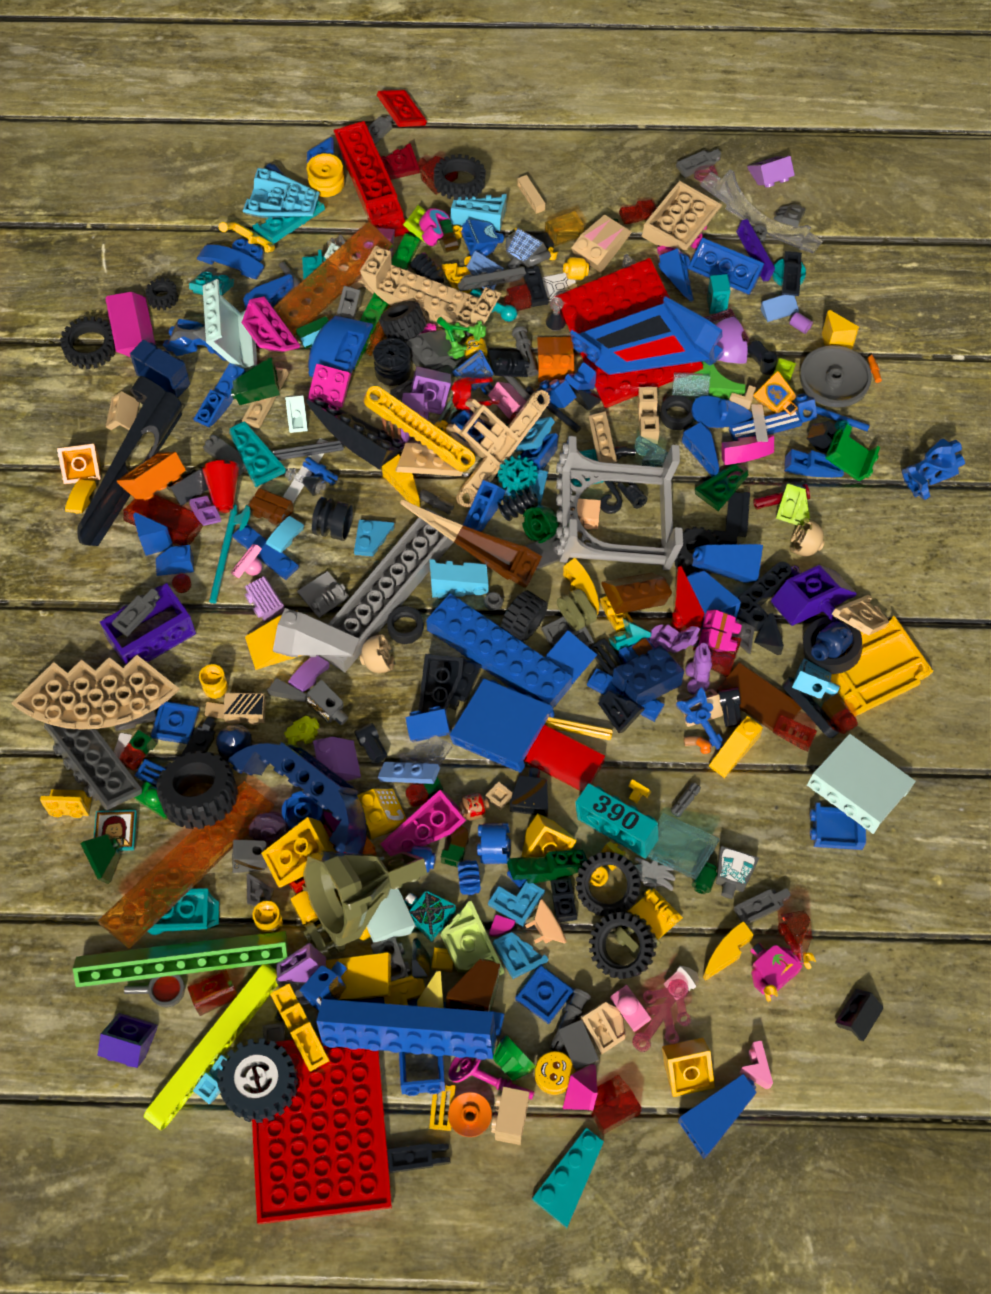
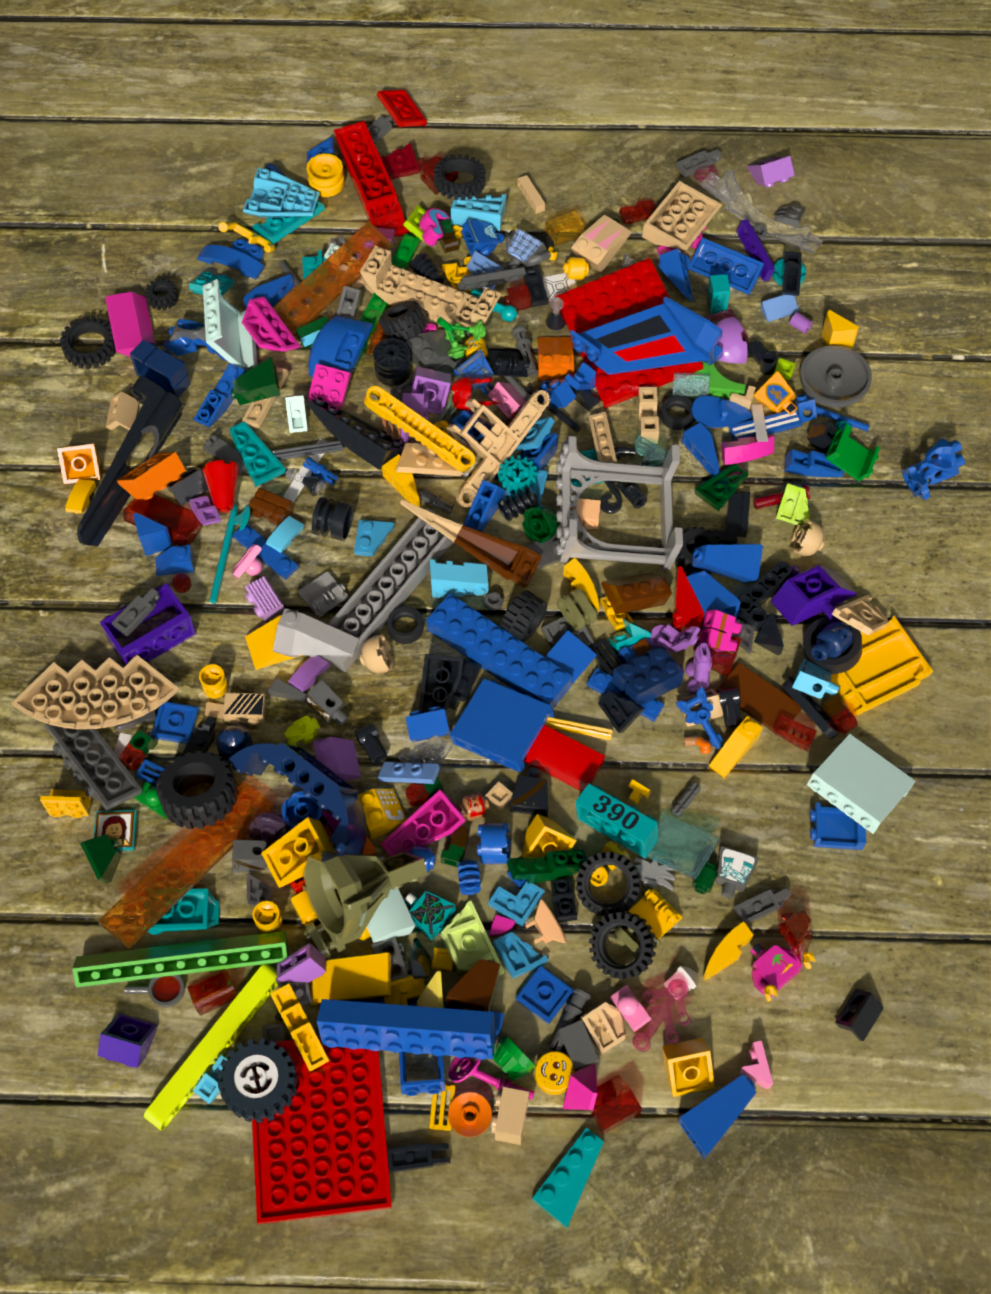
(324, 985): blue torso -> none
(874, 369): orange piece -> none

